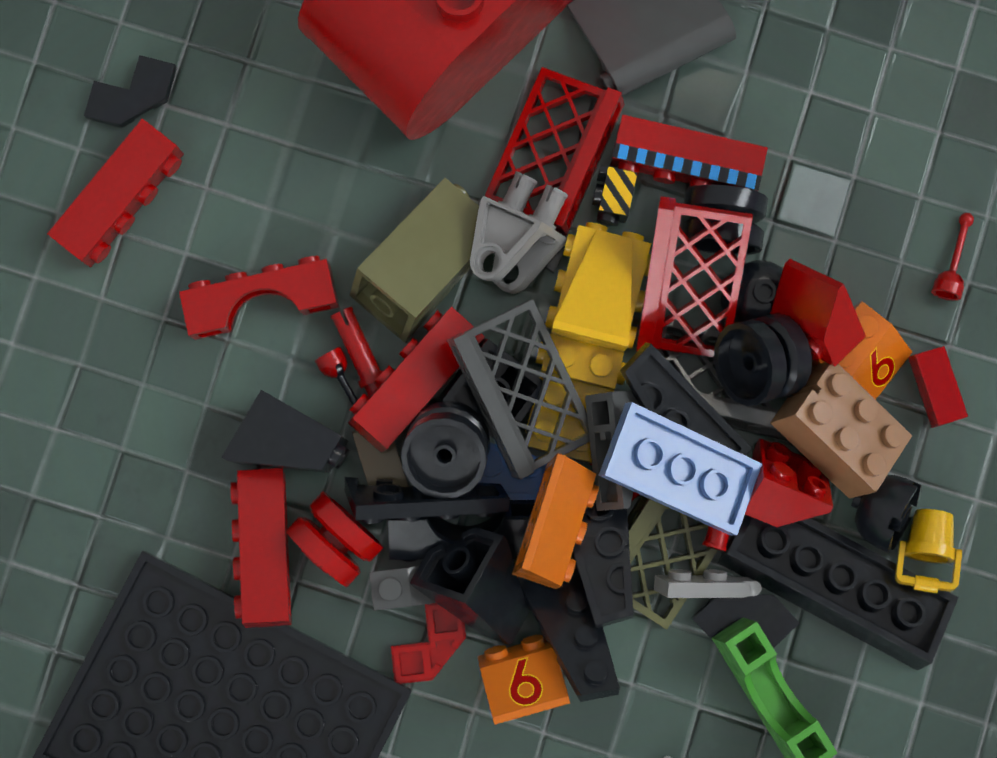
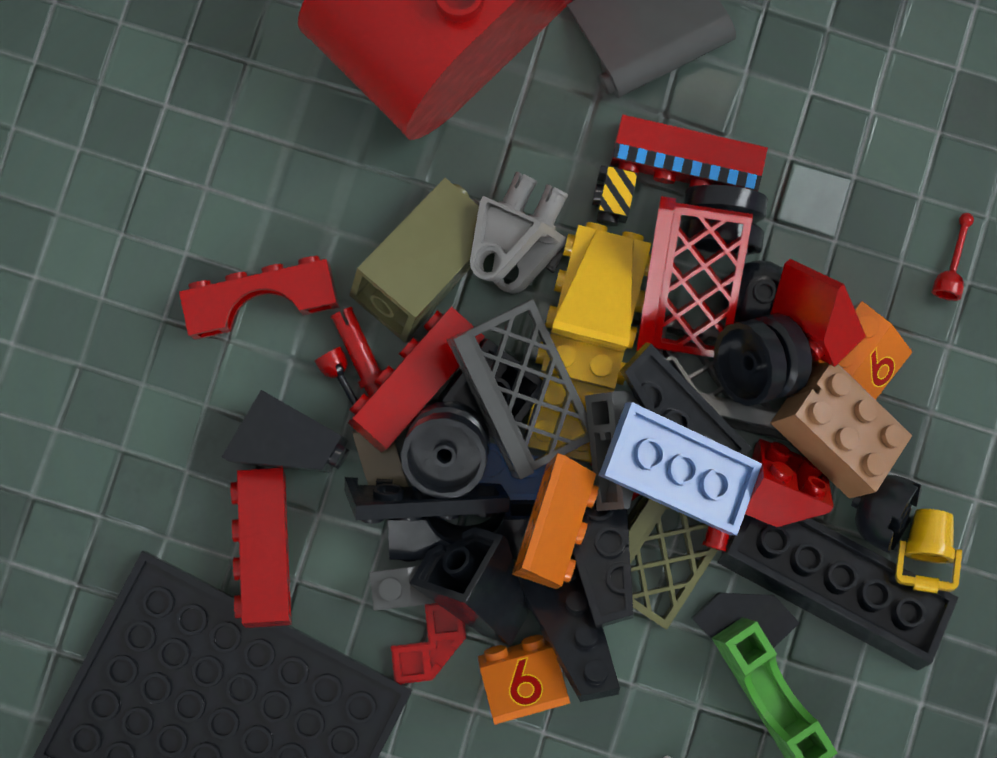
(116, 194): red brick -> none
(121, 106): black tile -> none
(329, 544): red wheel -> none
(586, 152): red fence -> none
(712, 584): light grey hinge -> none
(938, 387): red slope -> none

